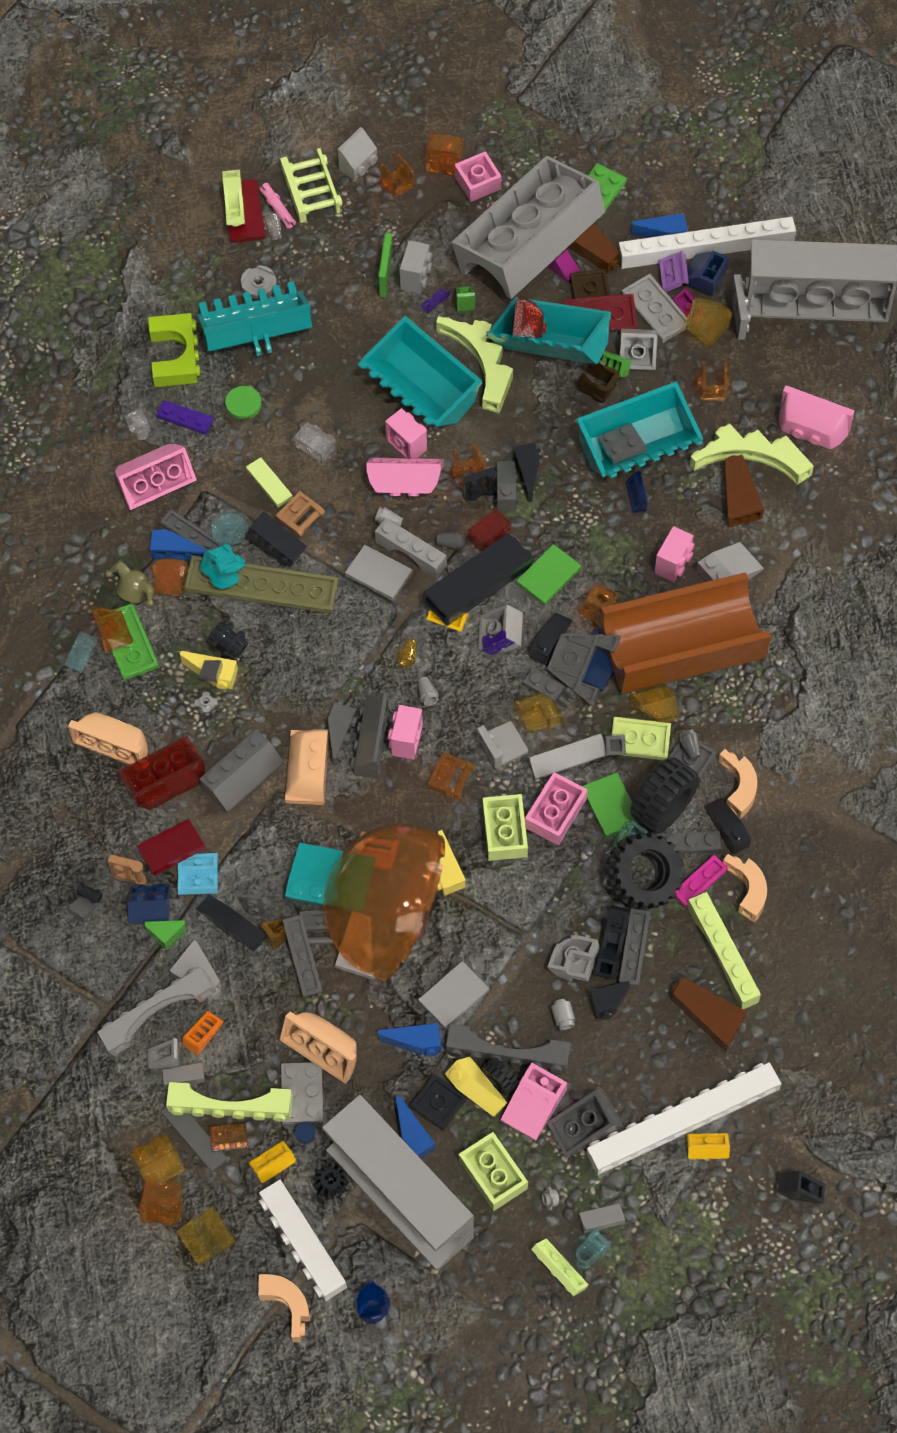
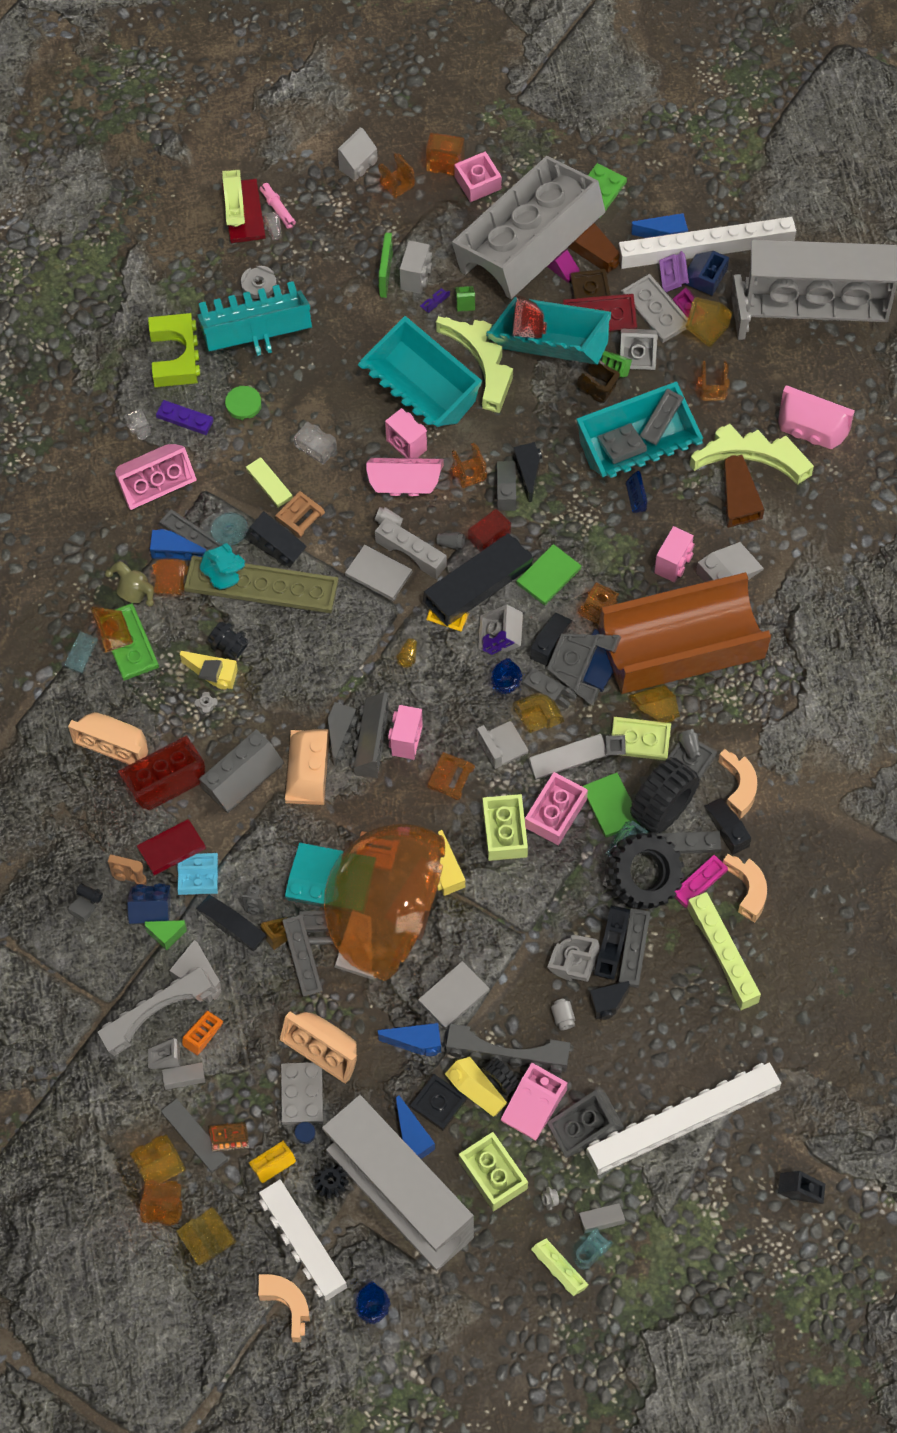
(272, 1105): yellowish green arch -> none
(299, 195): yellowish green fence -> none
(427, 692): light grey cone -> none
(473, 484): black plate -> none
(506, 676): none -> clear blue hair
(661, 417): none -> dark grey tile
(708, 1146): yellow slope -> none
(710, 1012): reddish brown slope -> none

